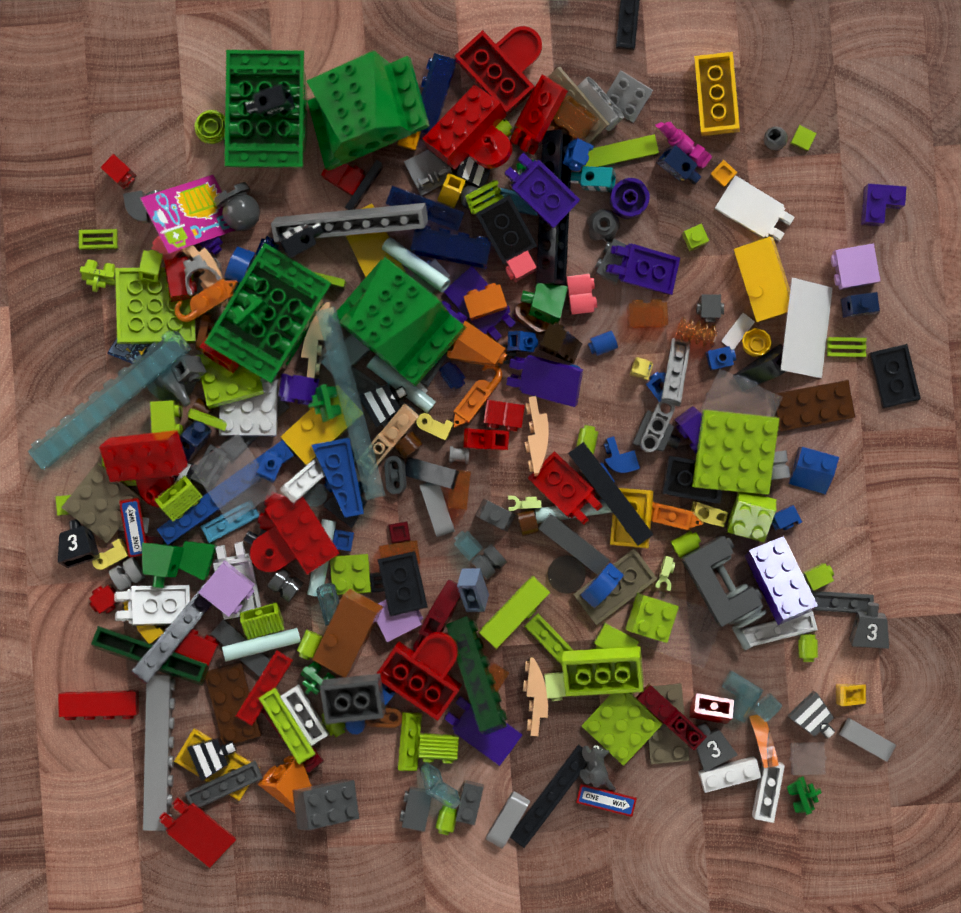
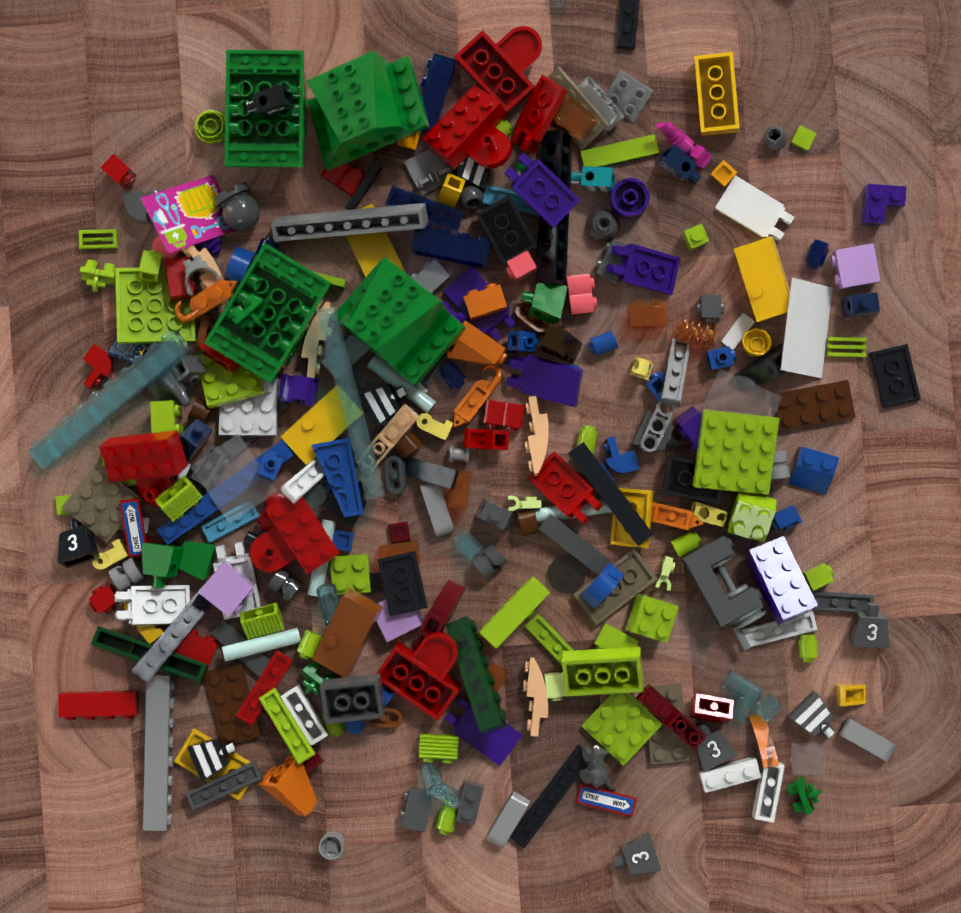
(102, 364): none -> red brick
(197, 832): red tile -> none
(207, 419): lime tile -> none
(291, 240): black torso -> none
(322, 404): green hips -> none
(325, 804): dark grey brick -> none
(332, 845): none -> light grey wheel
(409, 741): lime tile -> none
(416, 264): light aqua piece -> none
(473, 590): sand blue brick -> none
(496, 191): lime tile -> none
(577, 154): blue brick -> none
(638, 856): none -> dark grey torso
(817, 254): none -> clear blue brick

